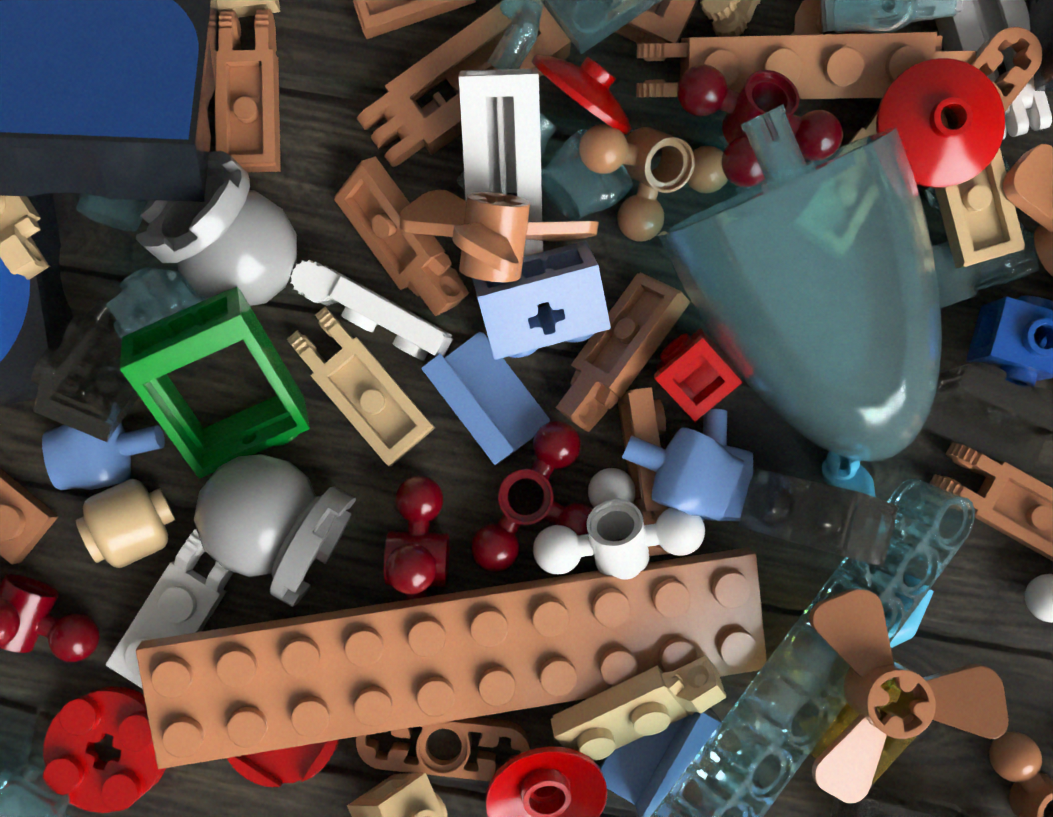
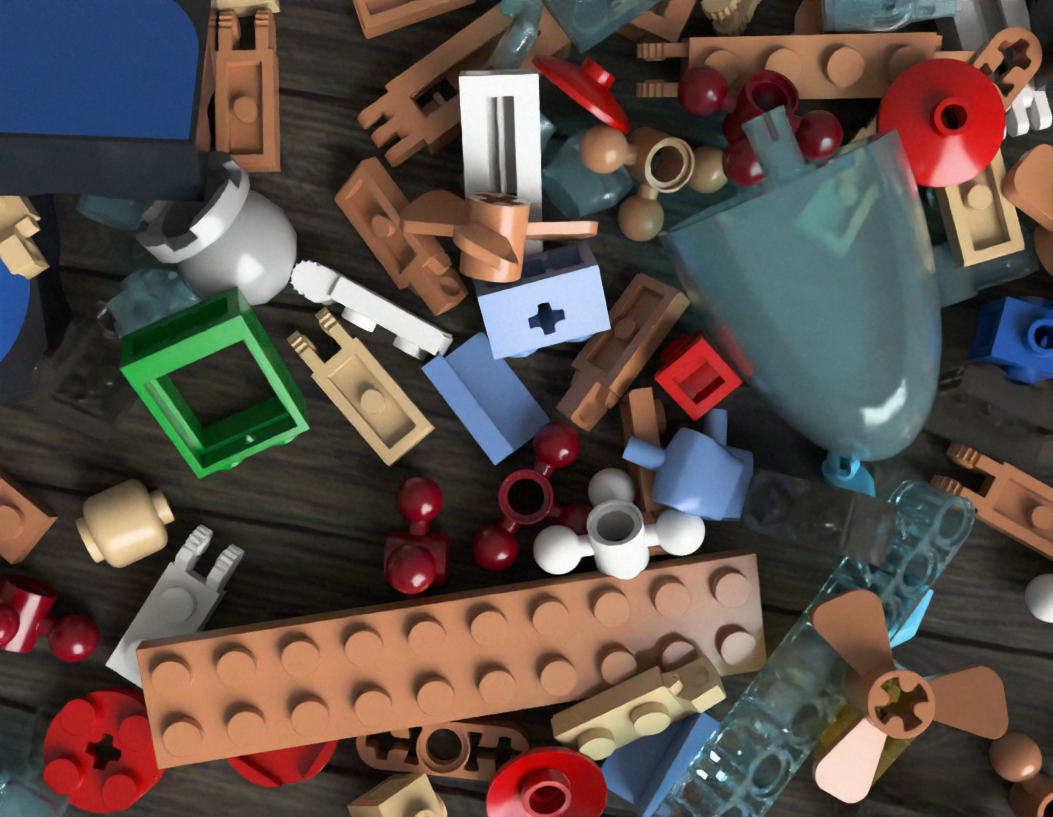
(90, 463): medium blue piece -> none
(266, 519): light grey tile -> none

